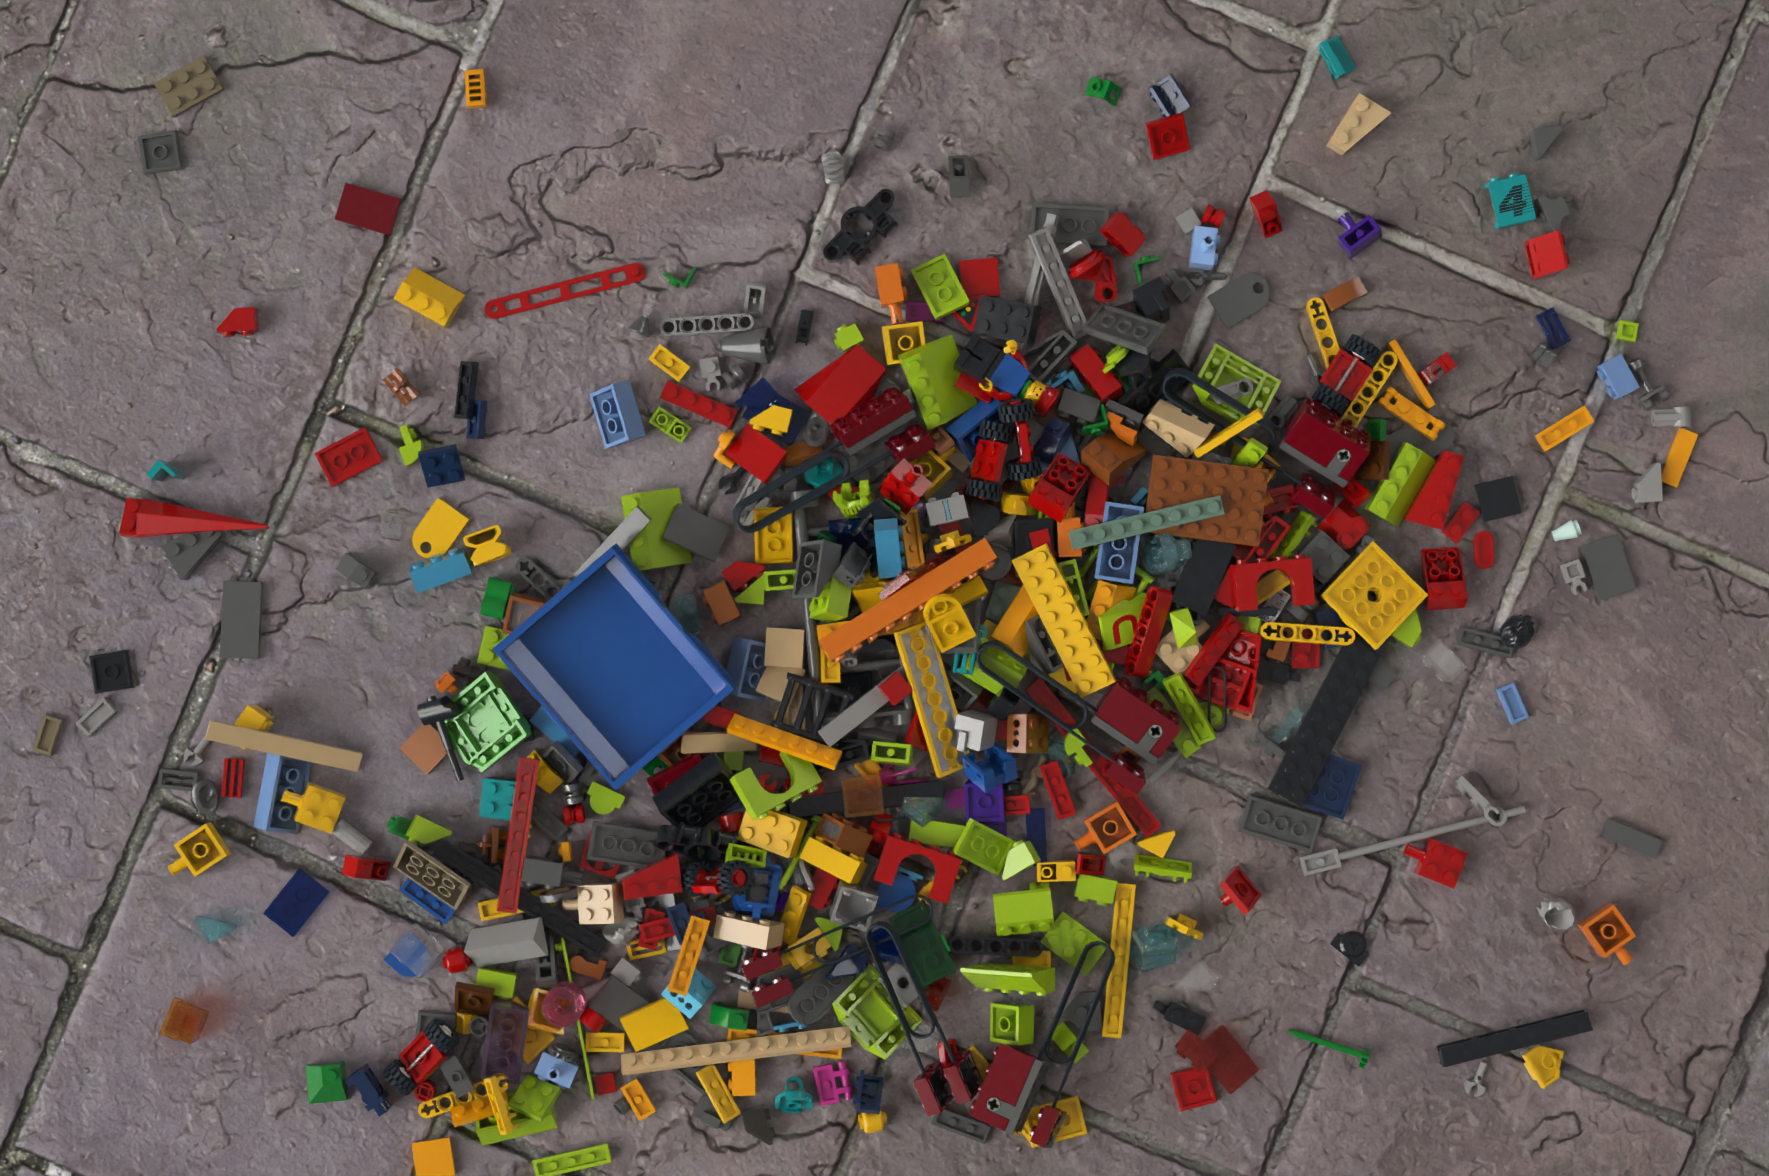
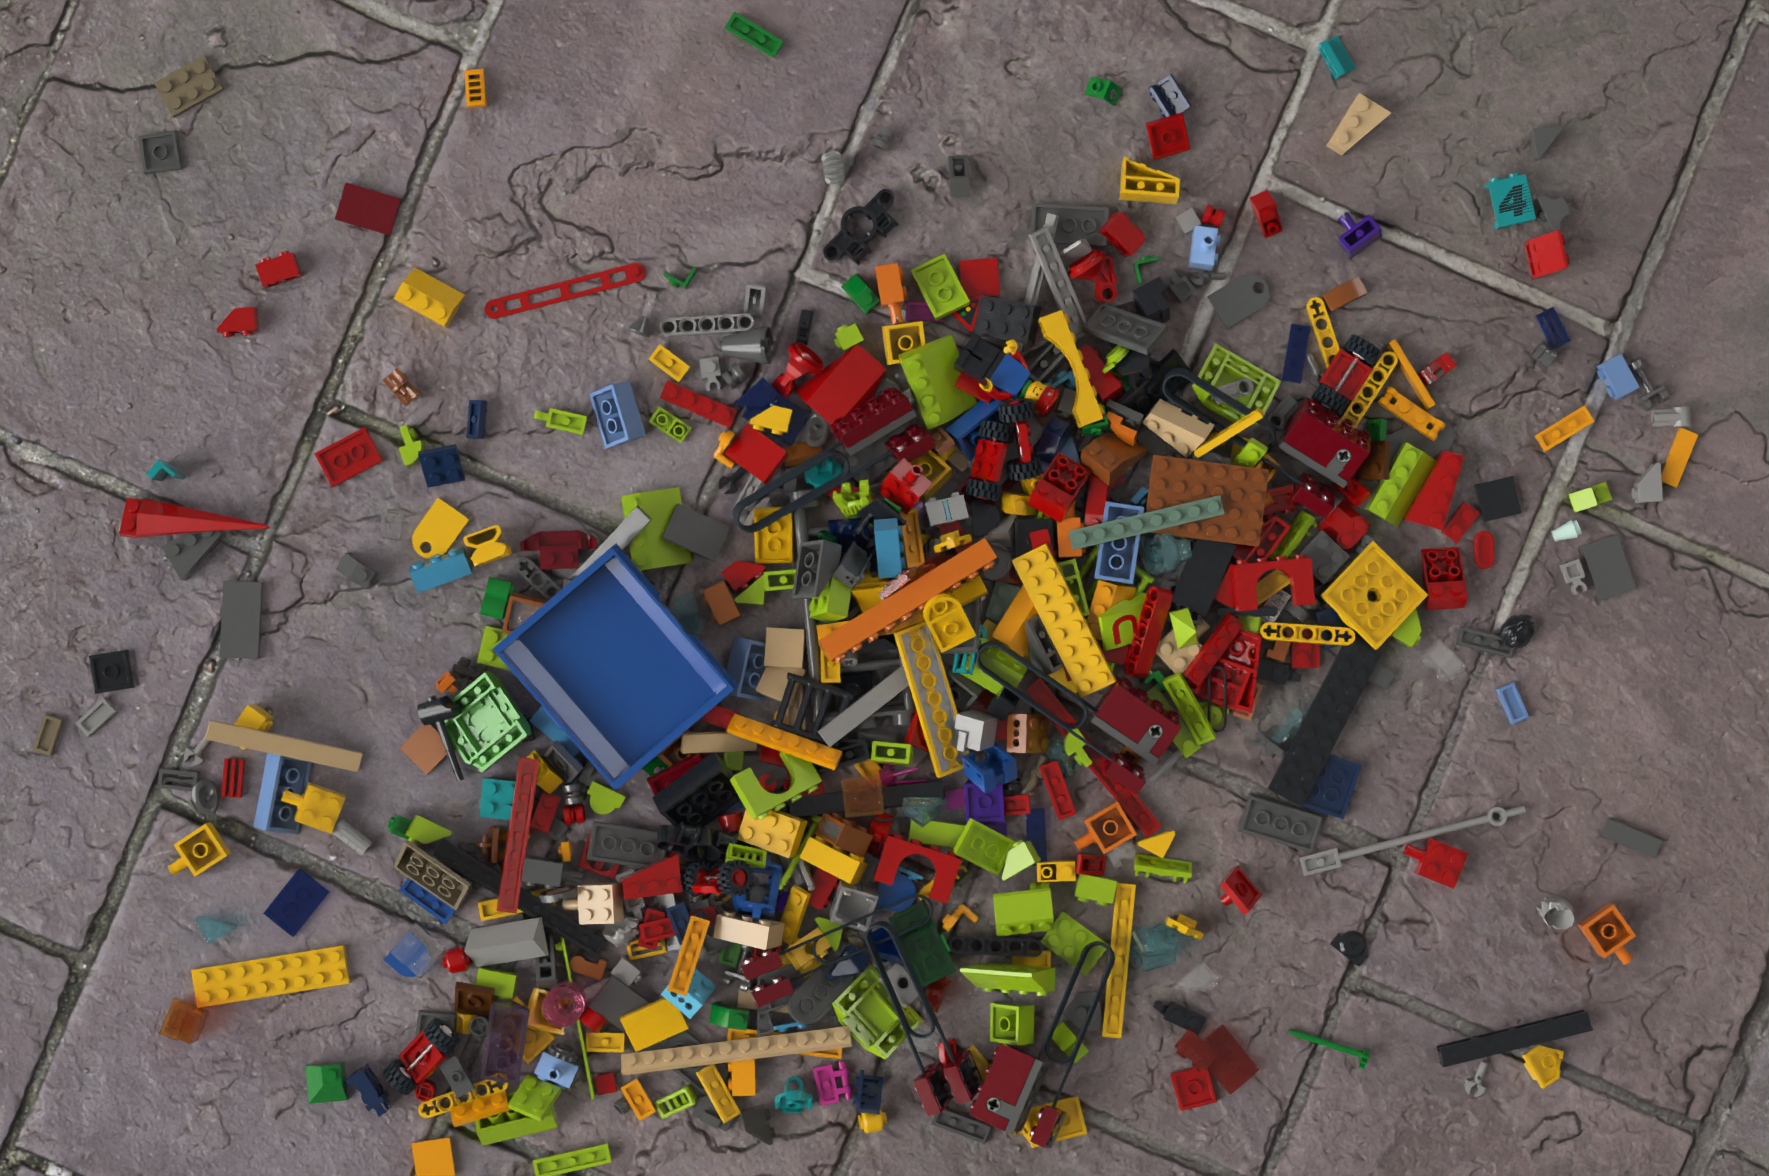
(270, 976): none -> yellow piece
(278, 270): none -> red hinge
(365, 868): red slope -> none
(466, 390): black tile -> none
(499, 1104): yellow plate -> none
(545, 812): none -> red plate
(559, 548): none -> dark red plate
(563, 420): none -> lime plate
(690, 1093): none -> lime slope
(754, 35): none -> green plate
(801, 362): none -> red piece
(861, 294): none -> green slope
(895, 688): red piece -> none
(949, 920): none -> light orange plate
(1056, 330): none -> yellow arch
(1147, 184): none -> yellow wedge
(1295, 353): none -> clear blue tile
(1476, 798): light grey plate -> none
(1590, 497): none -> lime slope
(1627, 331): lime tile -> none

